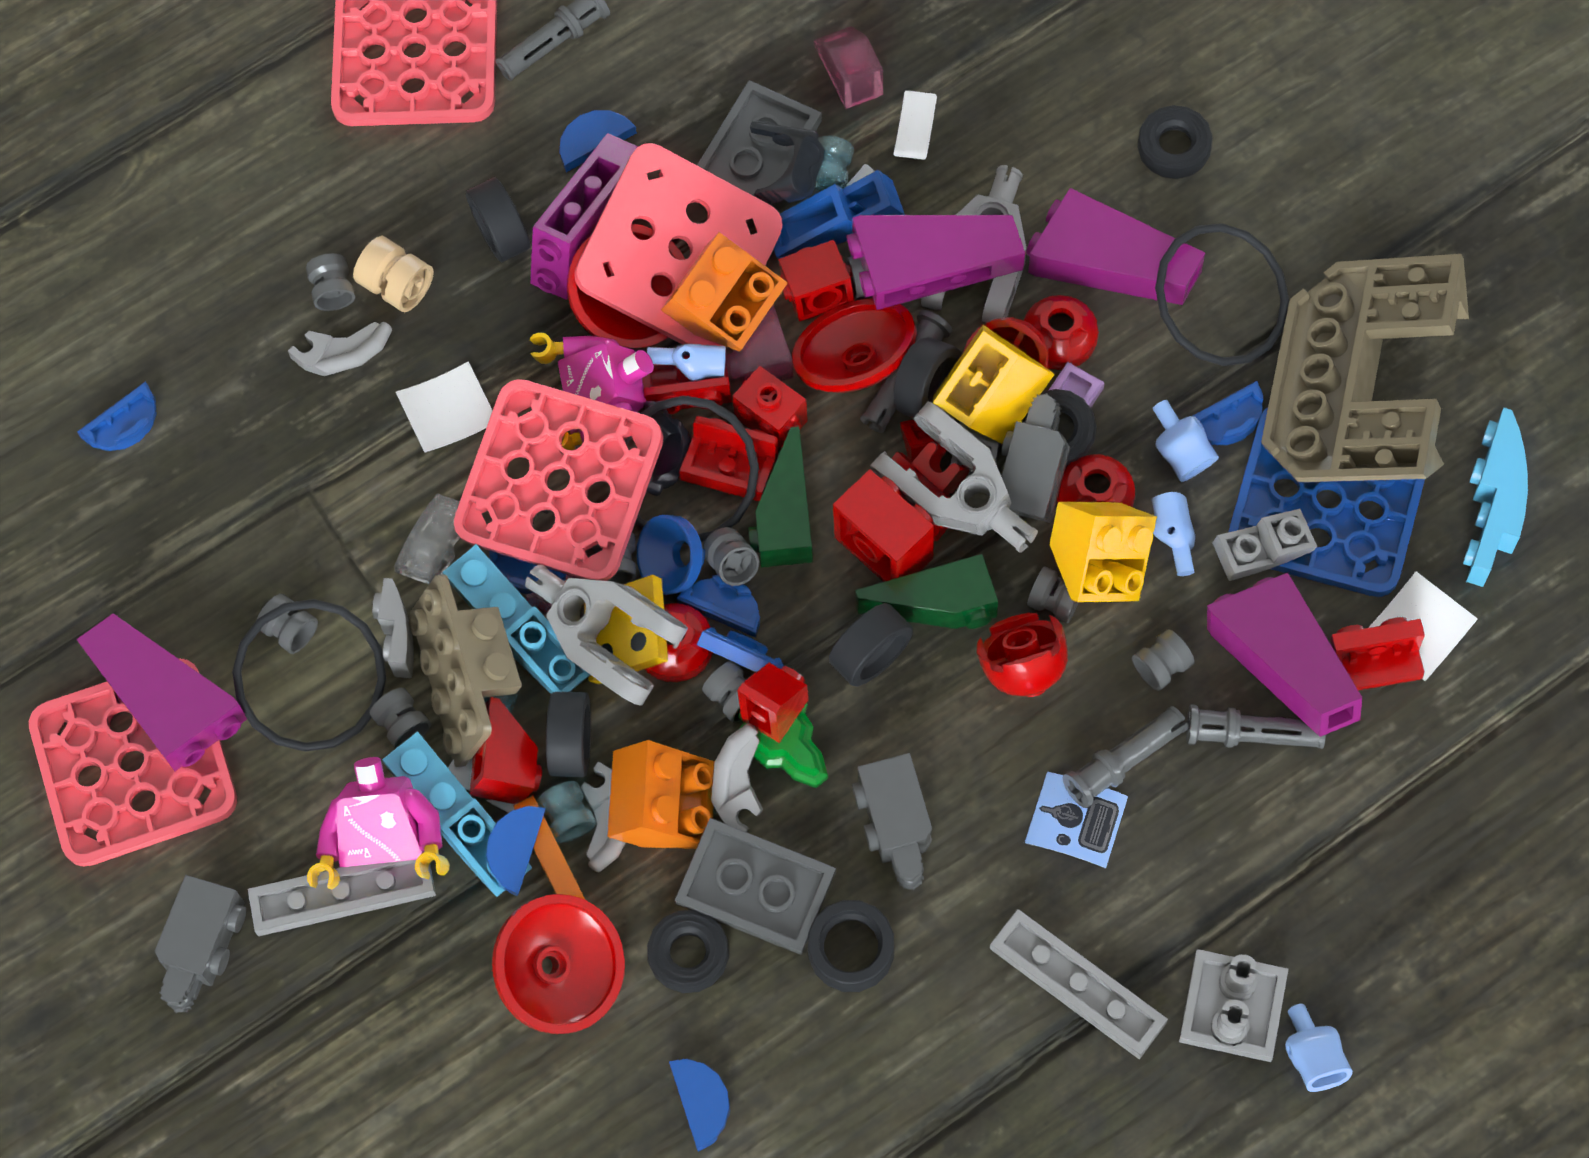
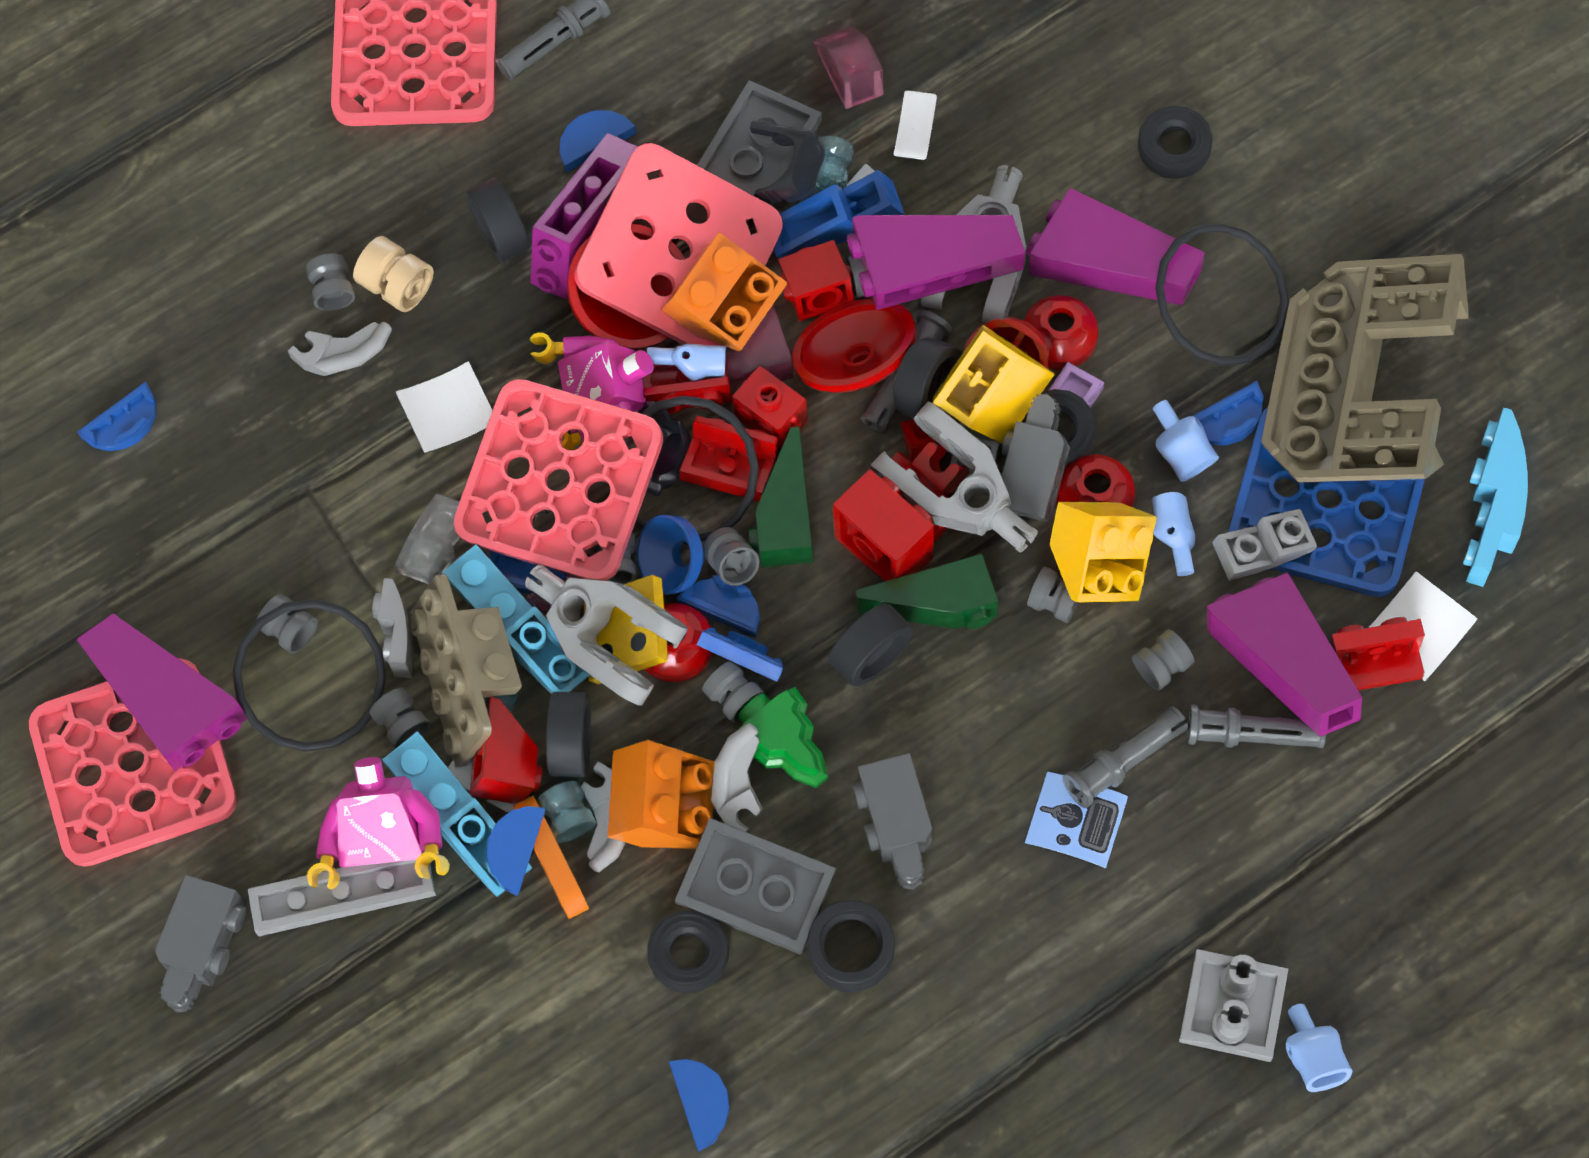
(584, 960): red dish -> none
(773, 699): red slope -> none
(1024, 654): red cylinder -> none
(1078, 984): light grey plate -> none

